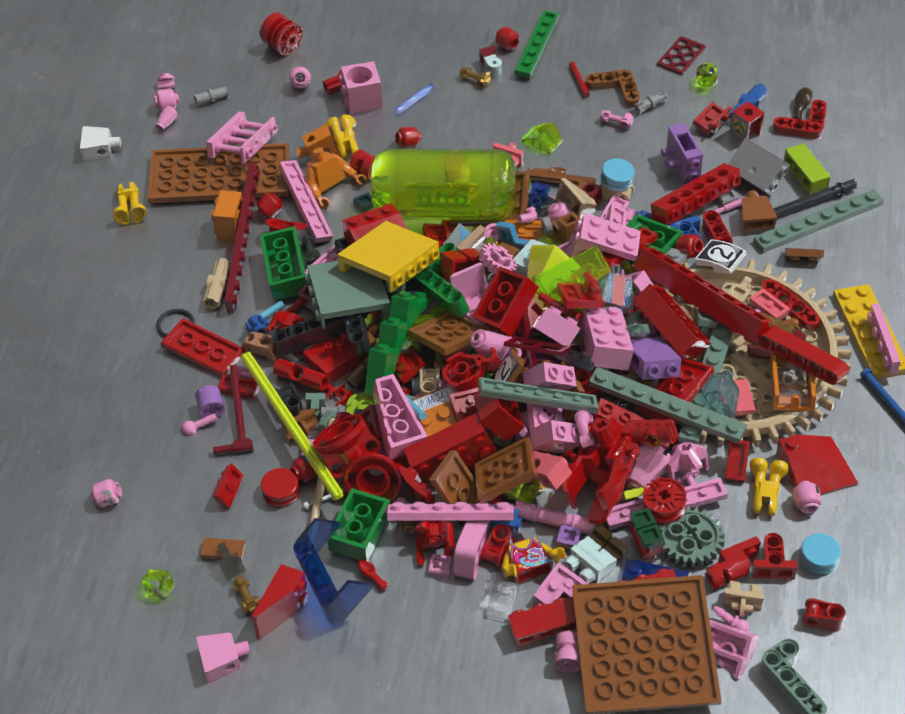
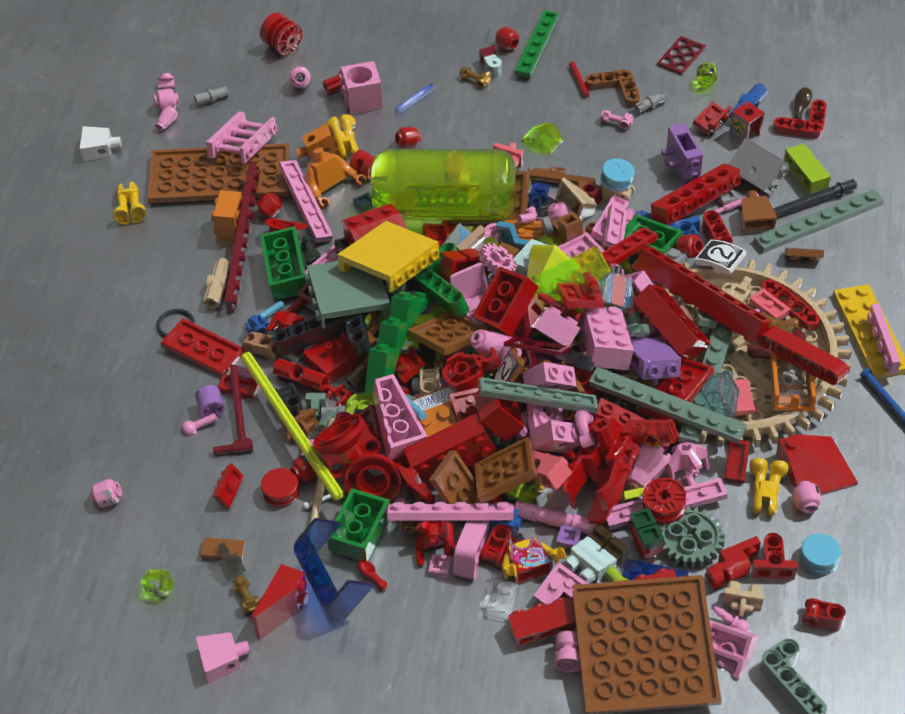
(606, 235): bright pink bracket -> none
(614, 575): none -> lime pin

